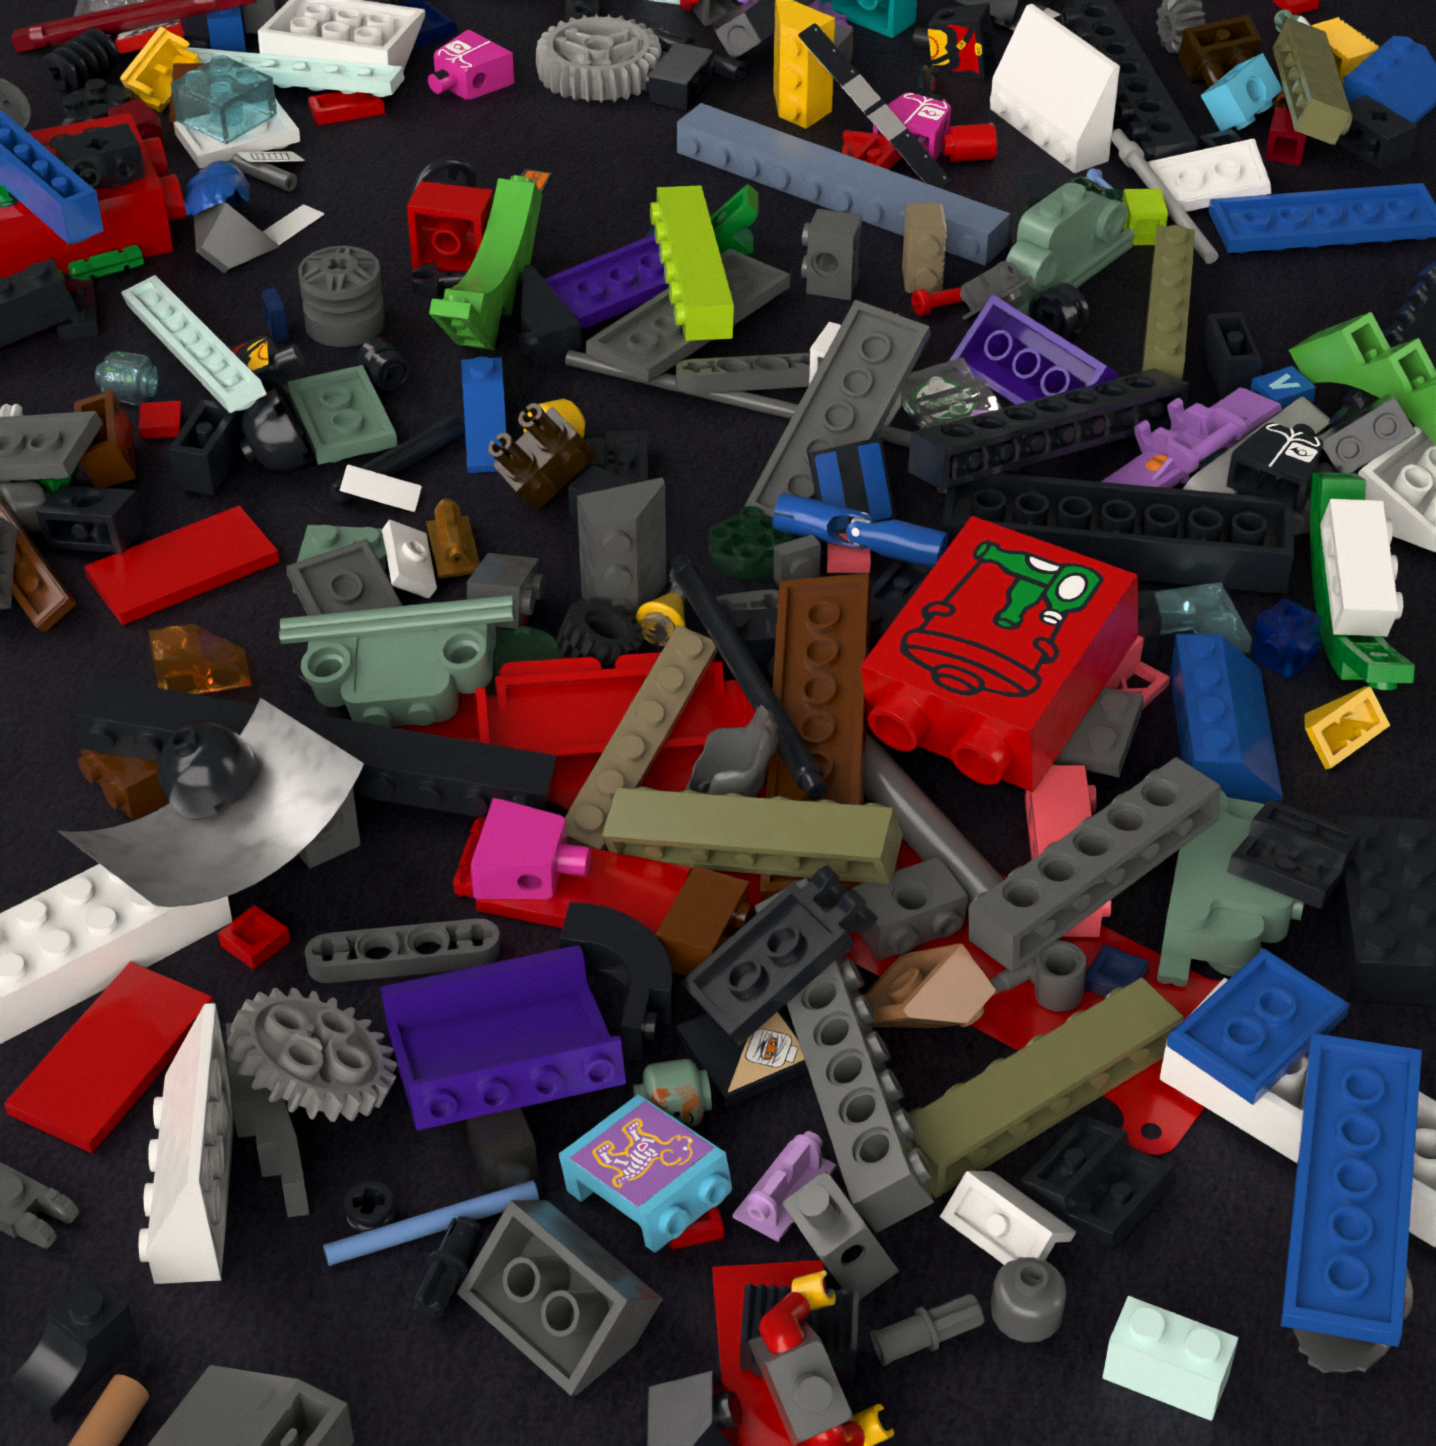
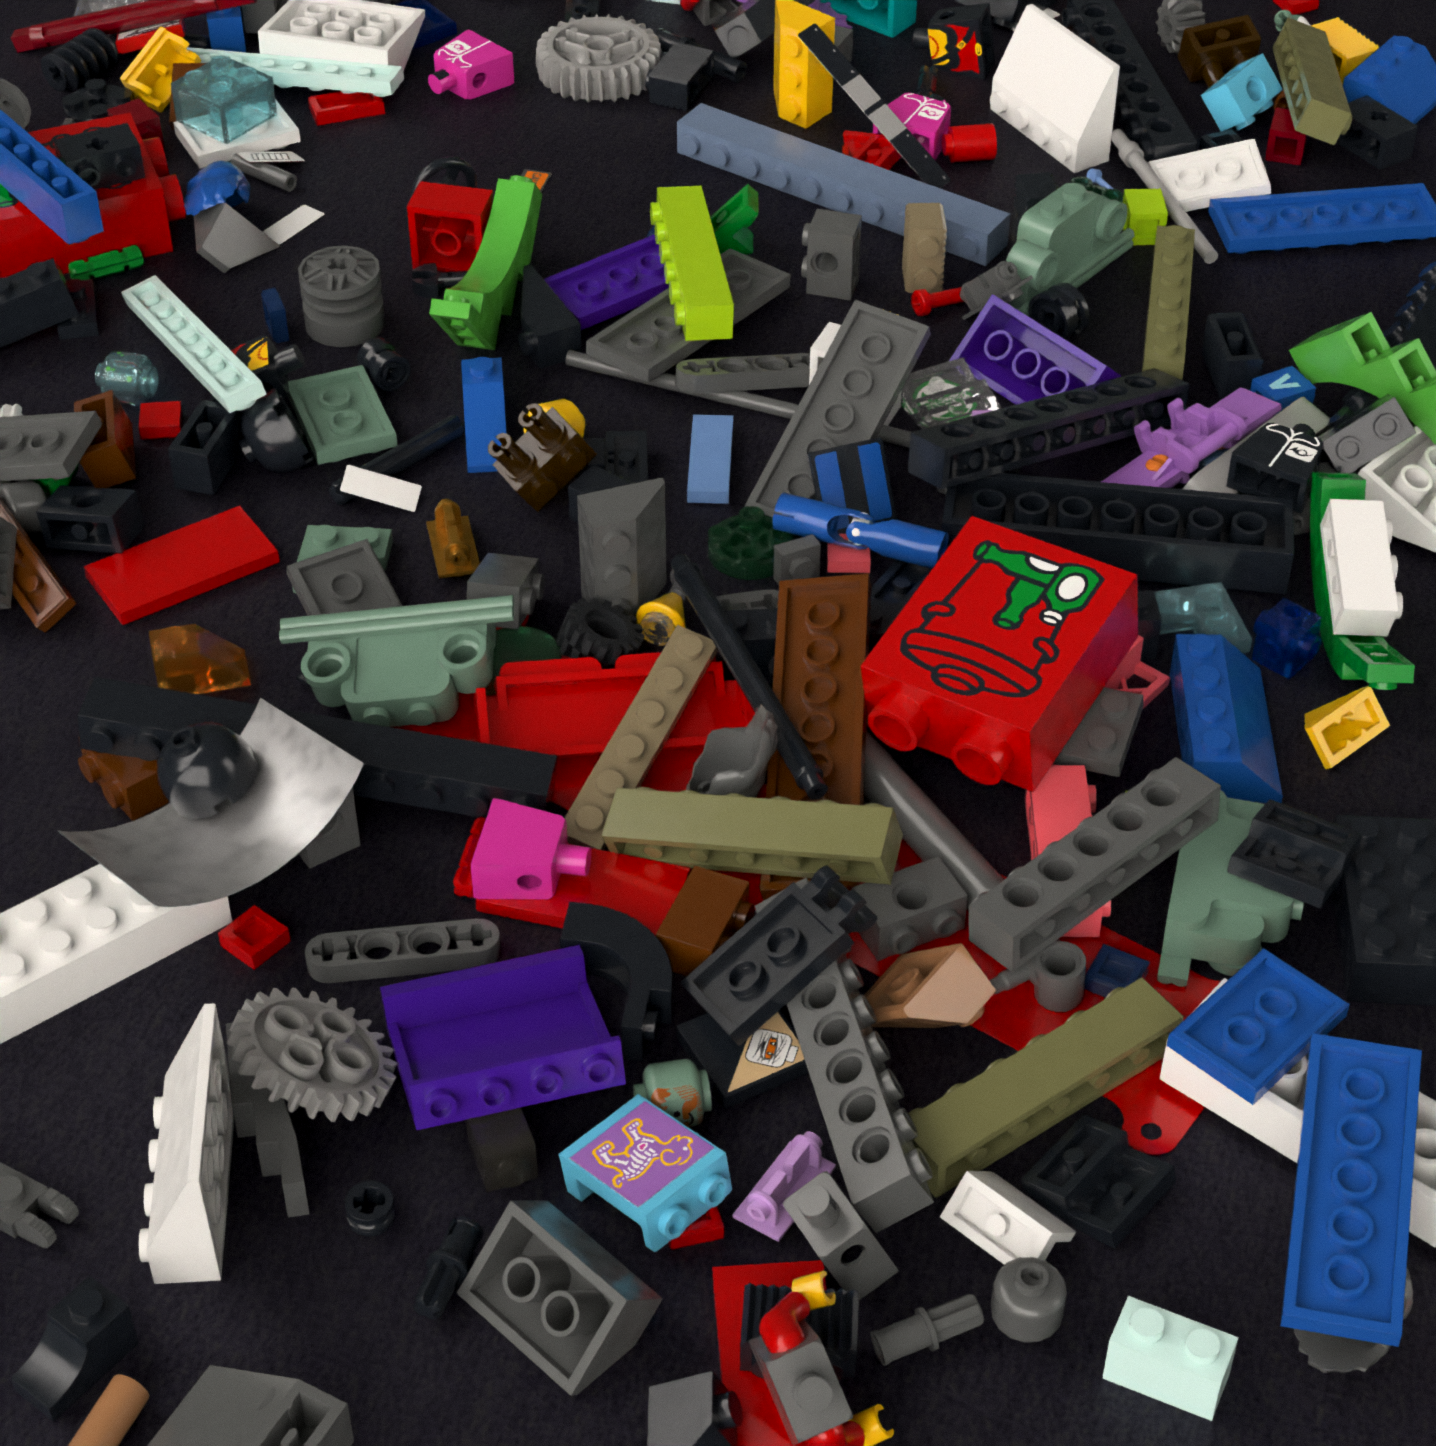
(108, 1058): red tile -> none
(409, 559): white plate -> none
(426, 1223): medium blue bar -> none
(710, 459): none -> medium blue tile

